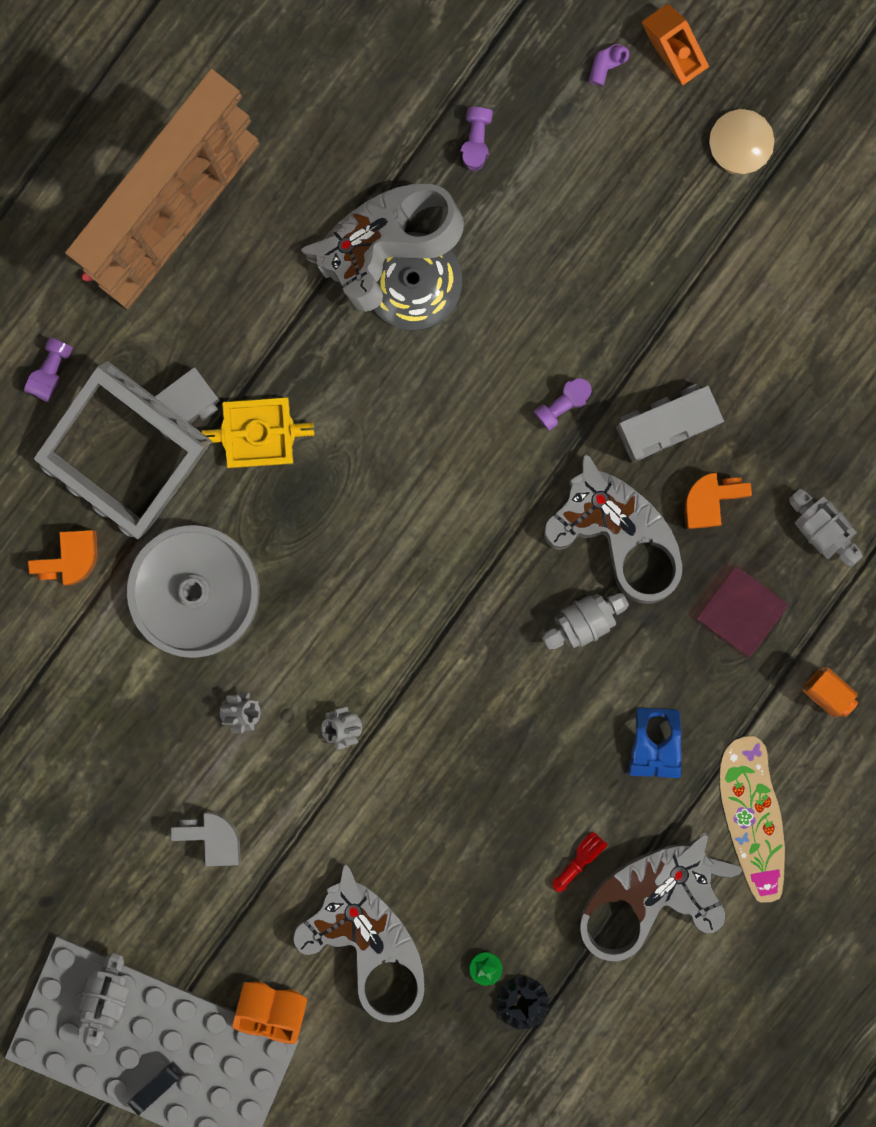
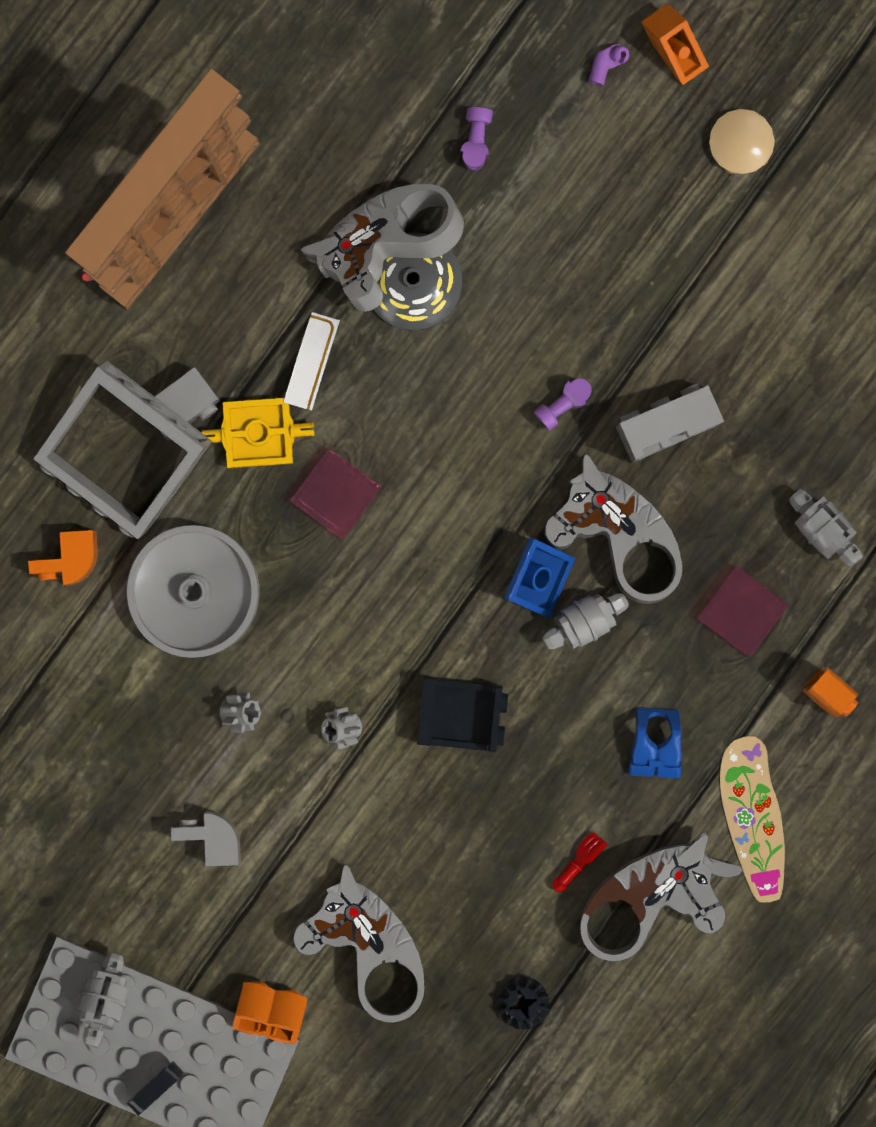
(45, 381): medium lavender leg -> none
(311, 361): none -> white sticker
(335, 494): none -> clear pink tile
(461, 715): none -> black panel
(485, 968): green tile -> none
(539, 577): none -> blue slope
(703, 498): orange brick -> none

